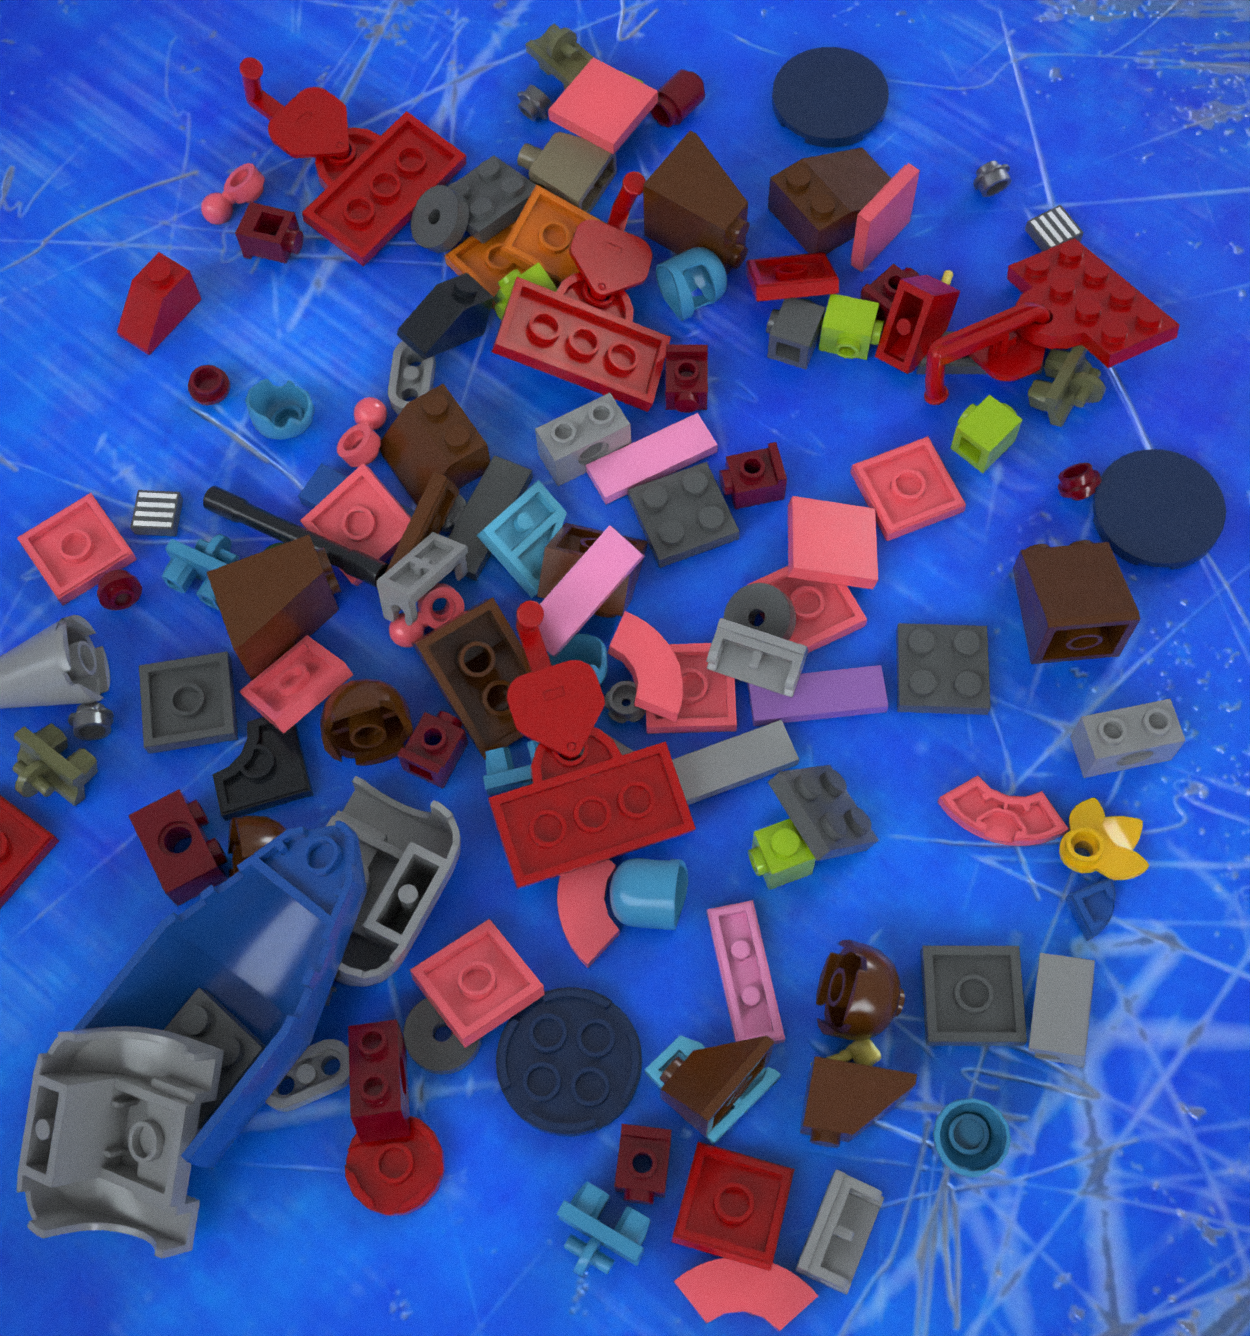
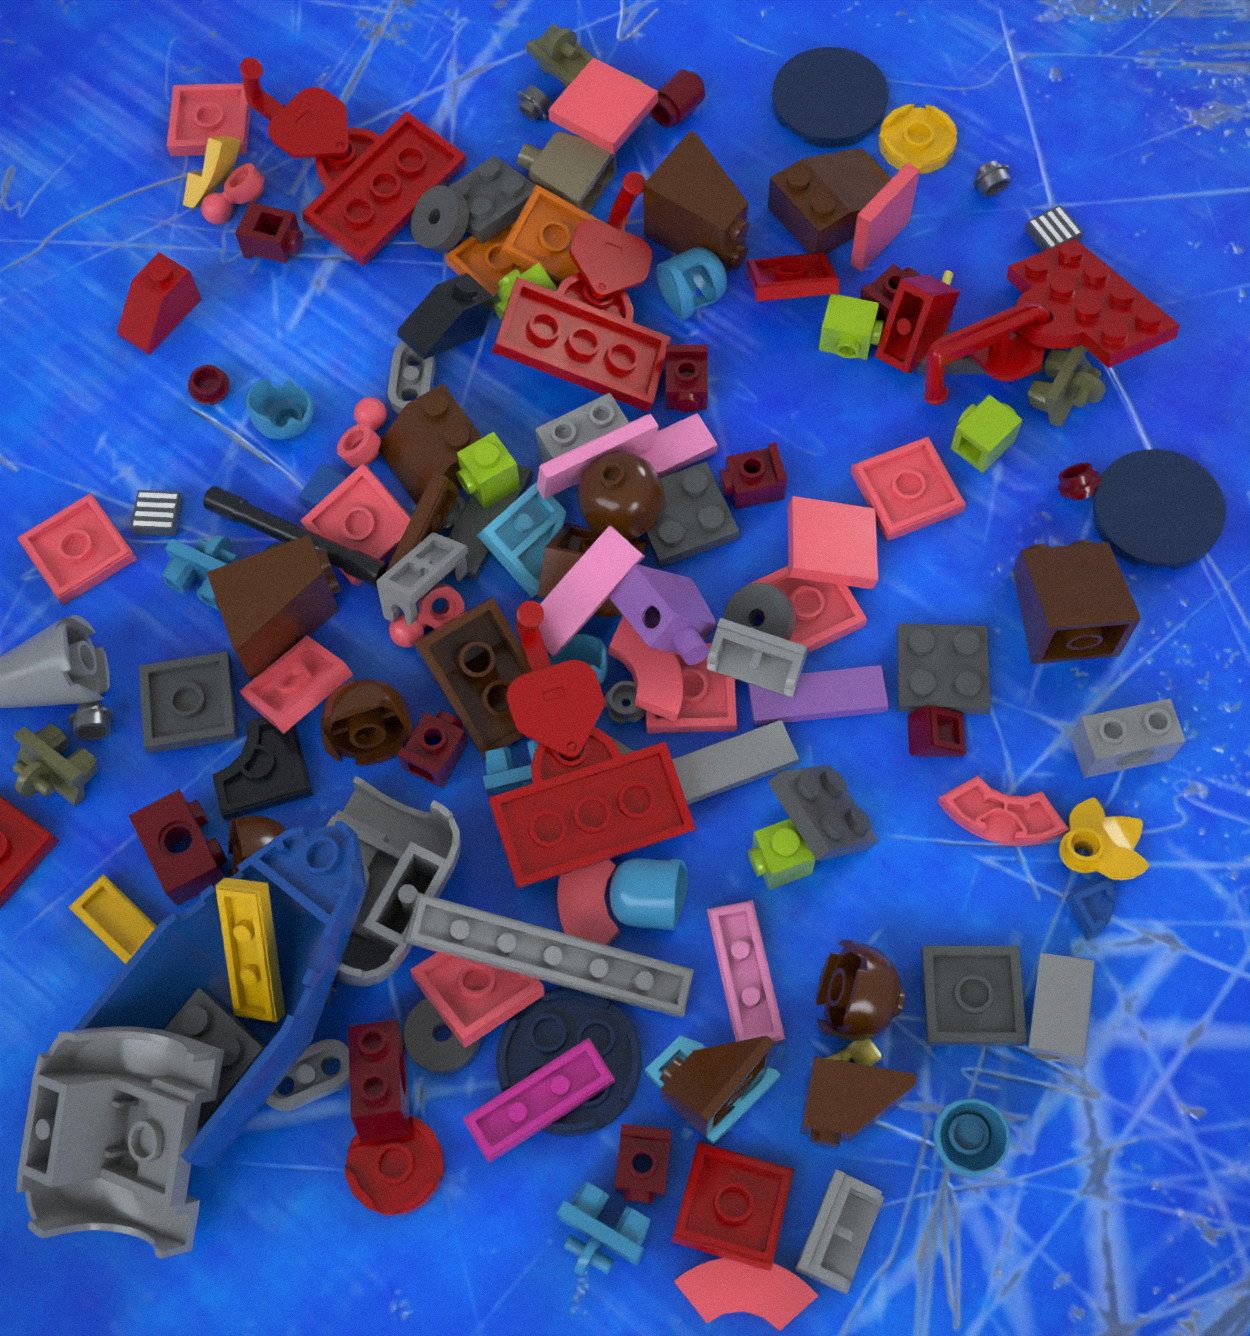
(113, 918): none -> yellow tile
(118, 590): dark red plate -> none
(207, 112): none -> coral tile
(218, 165): none -> yellow slope
(250, 949): none -> yellow tile
(488, 470): none -> lime brick
(538, 1100): none -> dark pink tile
(548, 955): none -> light grey tile
(568, 468): none -> bright pink tile
(621, 493): none -> reddish brown cylinder
(666, 611): none -> medium lavender torso
(794, 331): dark grey brick -> none
(918, 137): none -> yellow tile
(936, 732): none -> dark red slope

